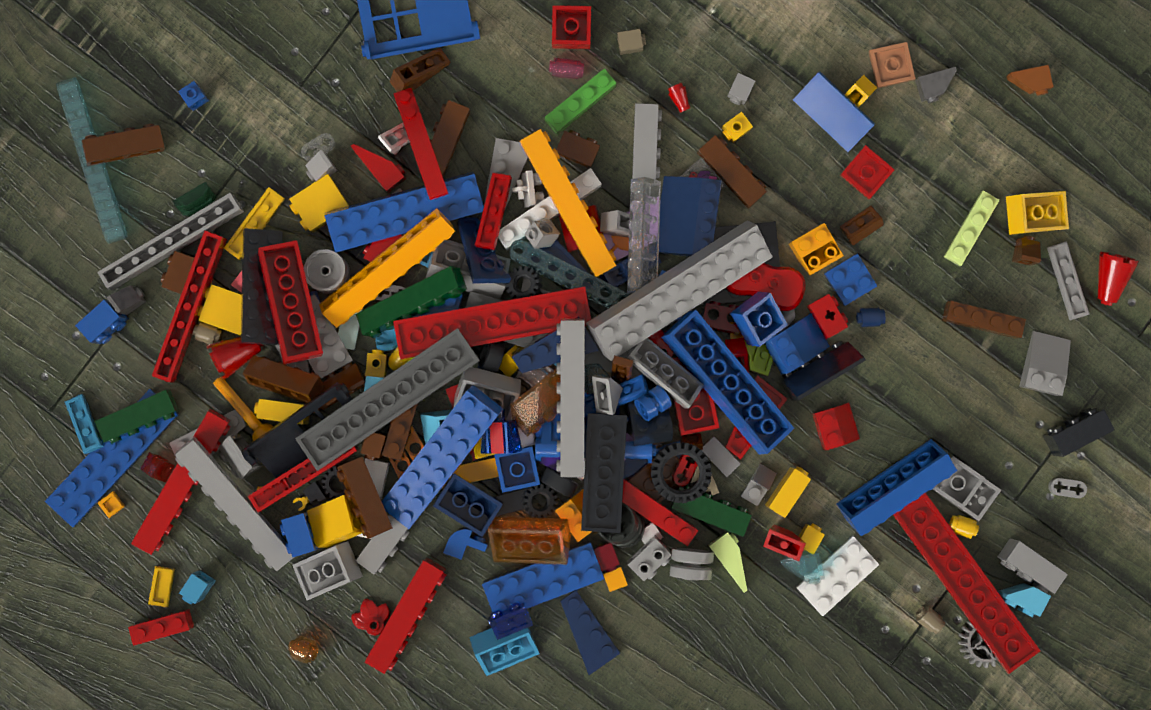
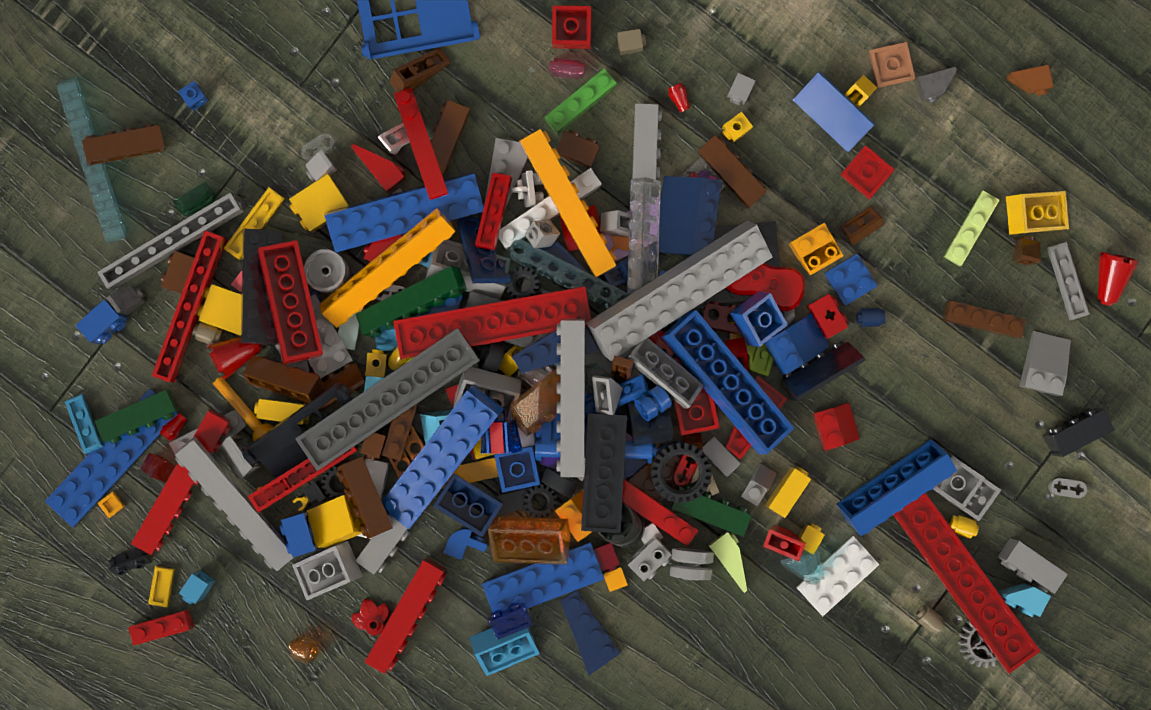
(121, 565): none -> black hinge
(173, 427): none -> red cone

